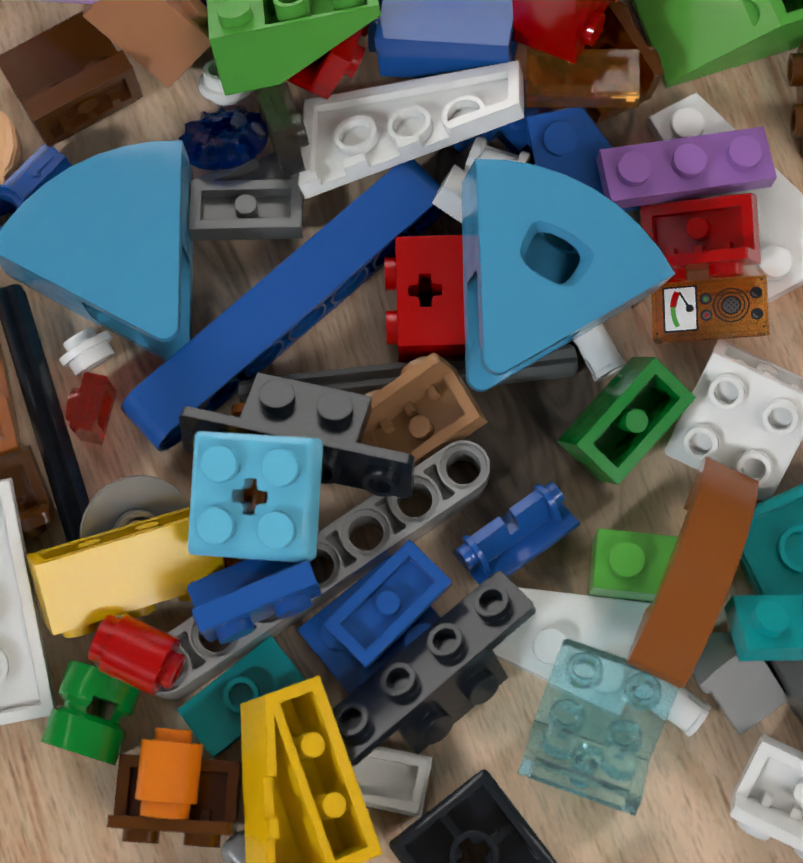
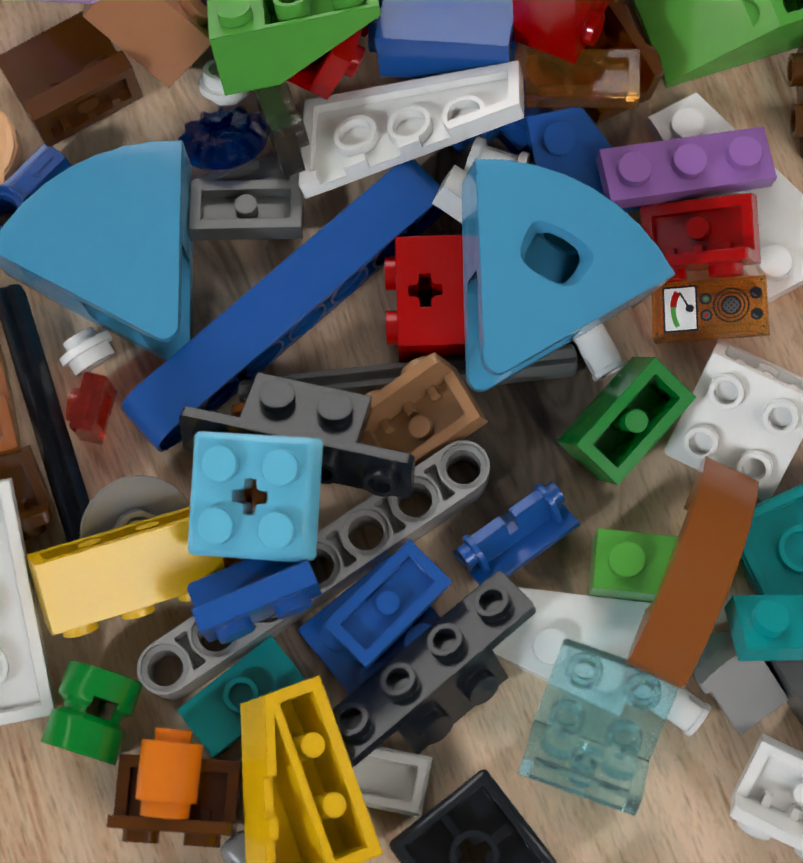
(137, 653): red brick -> none

